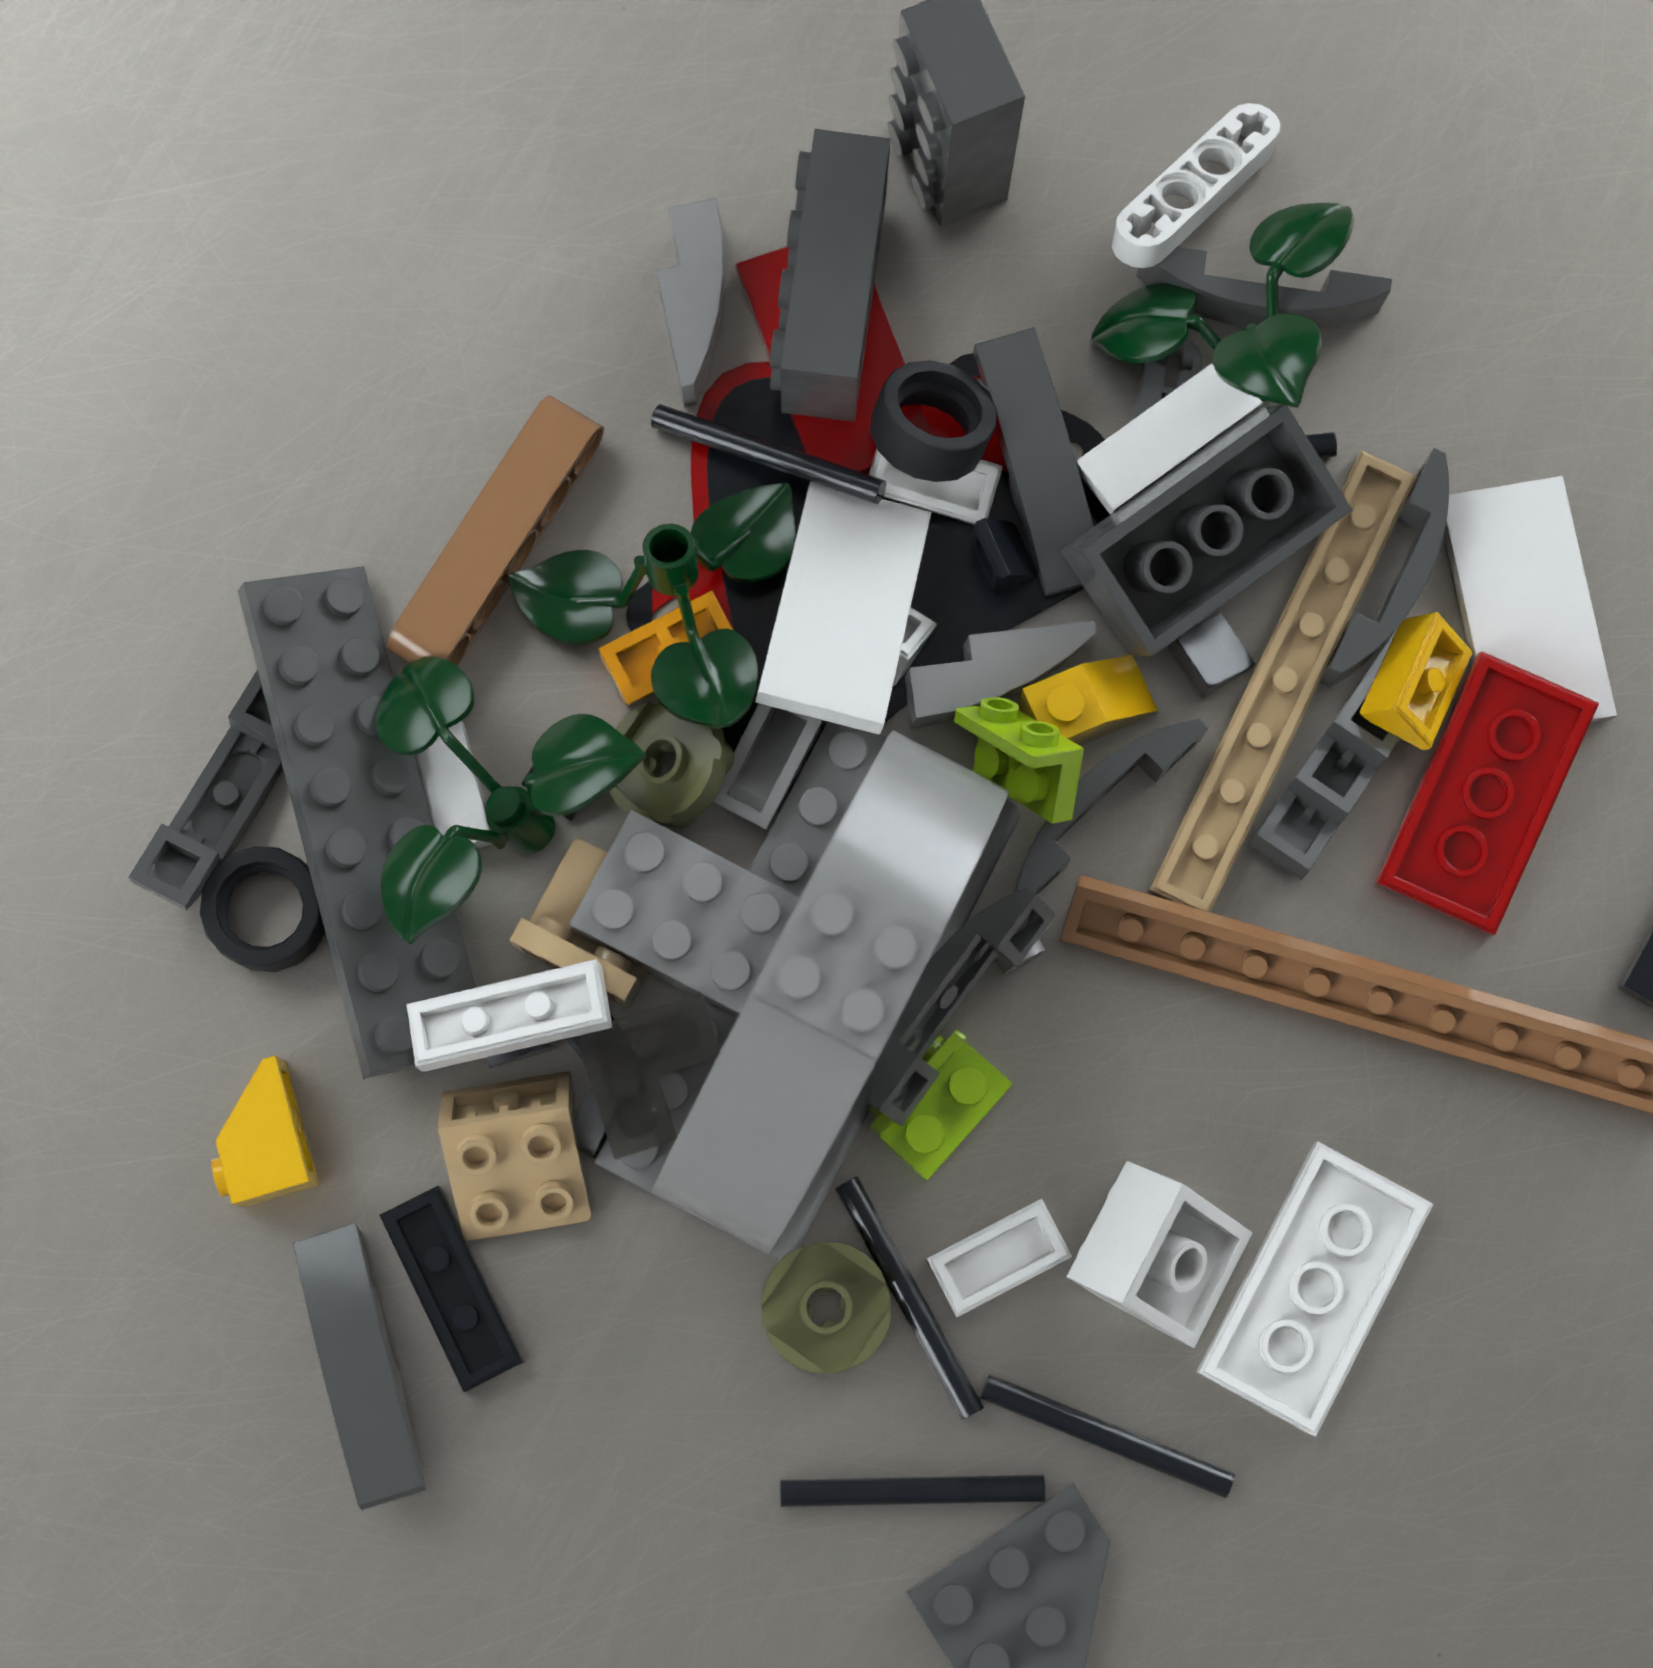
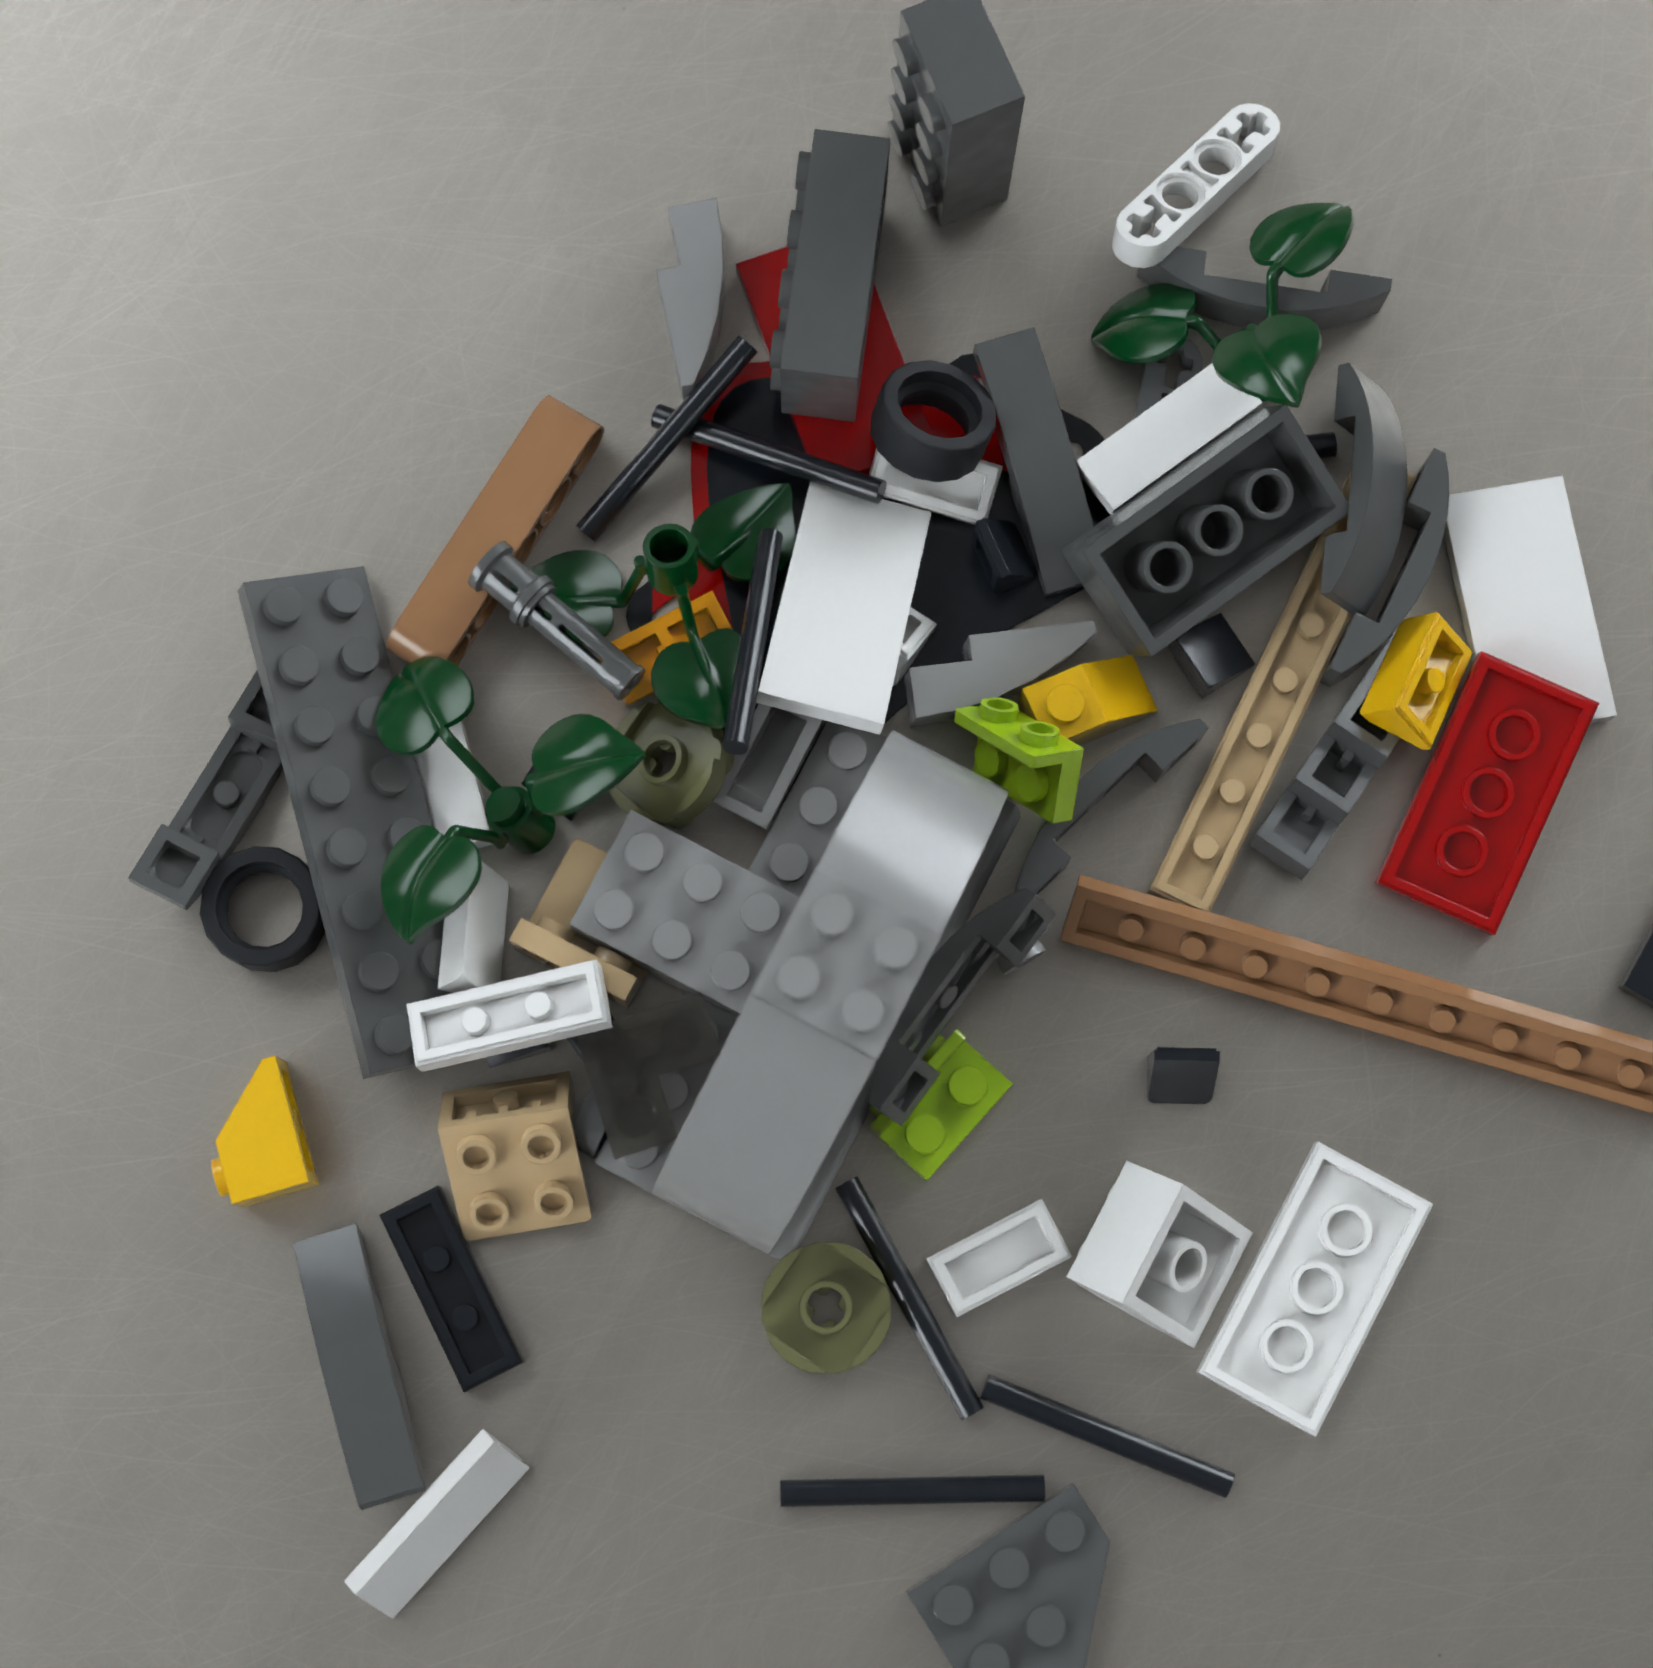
(436, 1524): none -> white tile
(475, 936): none -> white slope
(538, 595): none -> dark grey pin
(667, 438): none -> black bar
(752, 642): none -> black bar
(1182, 1075): none -> black slope
(1361, 556): none -> dark grey slope

